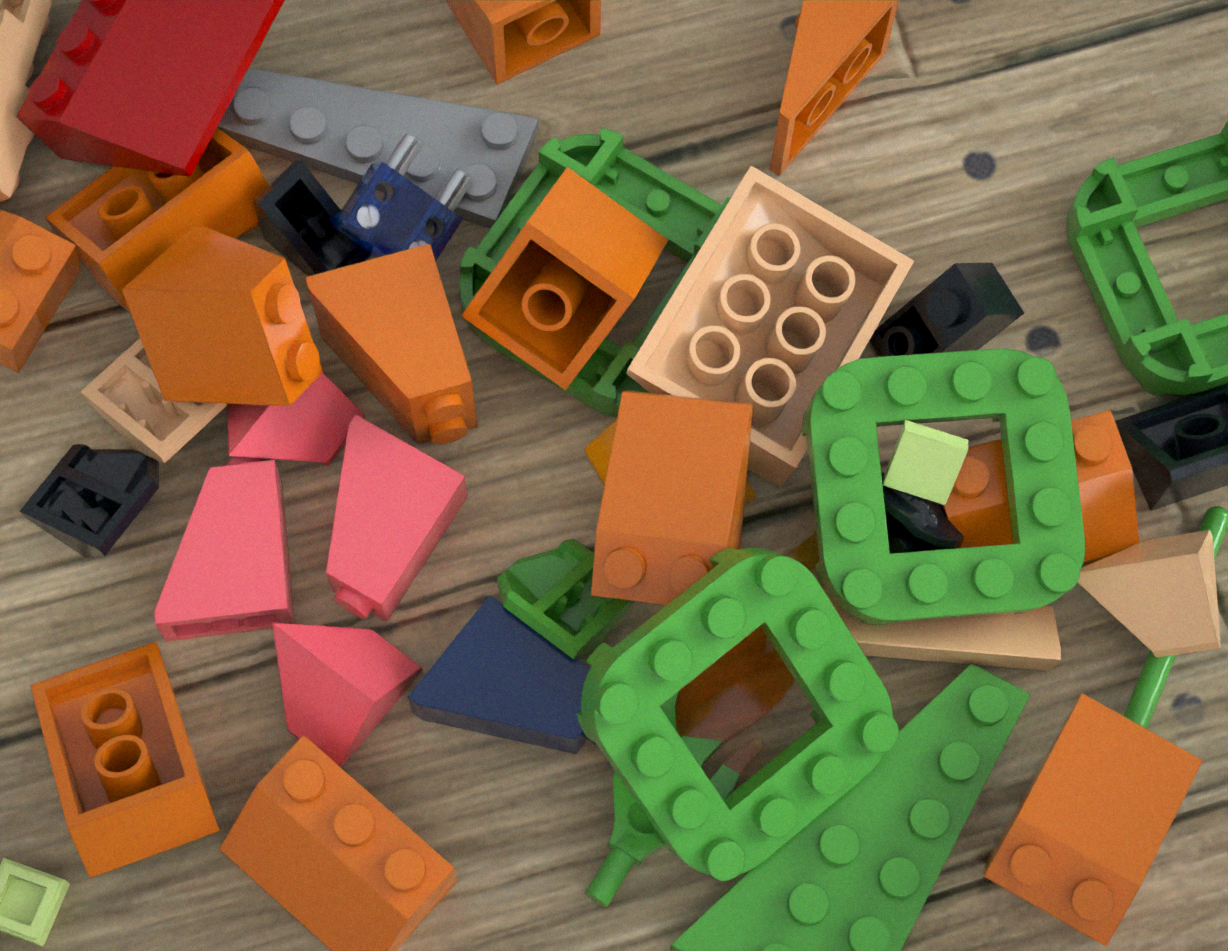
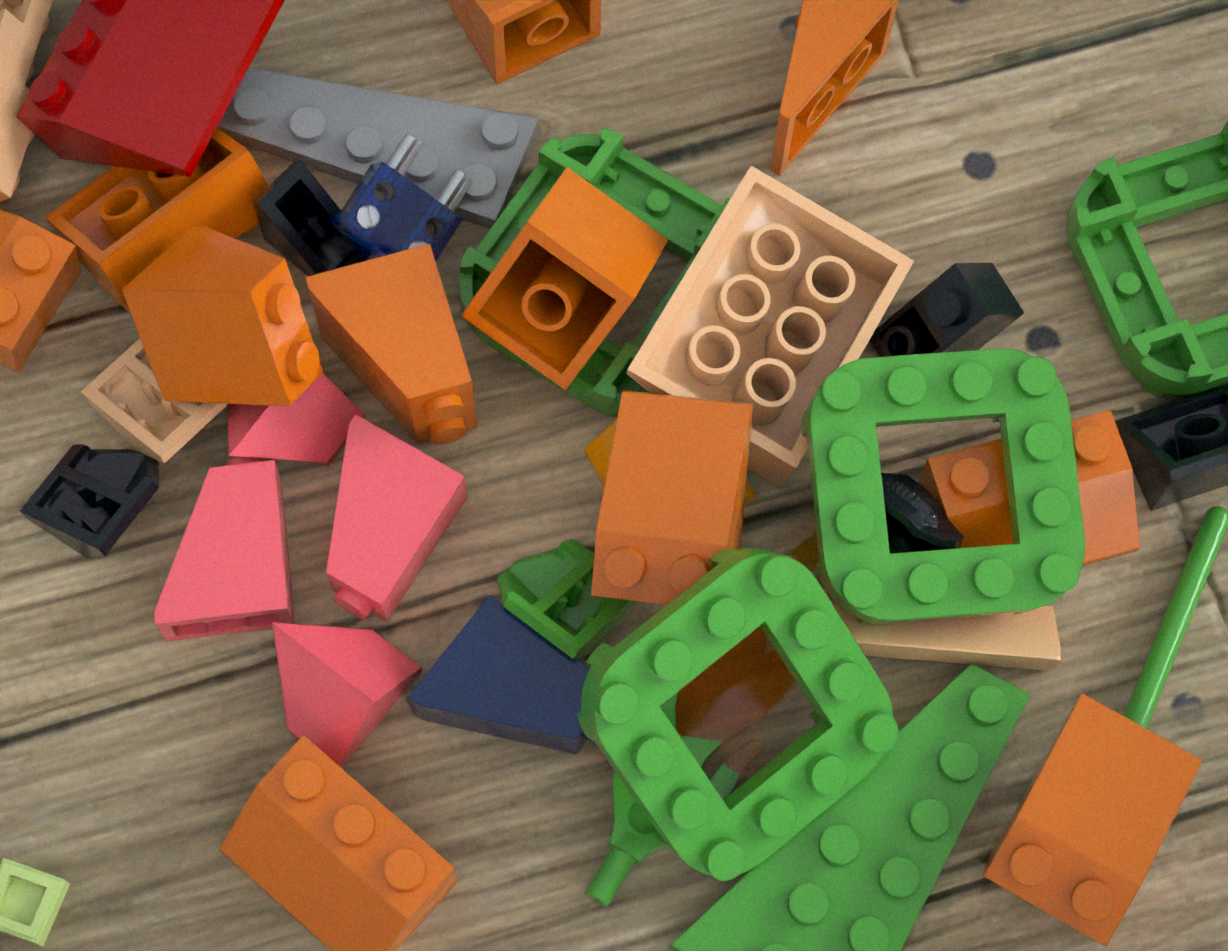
(122, 760): orange slope -> none
(925, 462): yellowish green tile -> none
(1161, 592): light nougat slope -> none

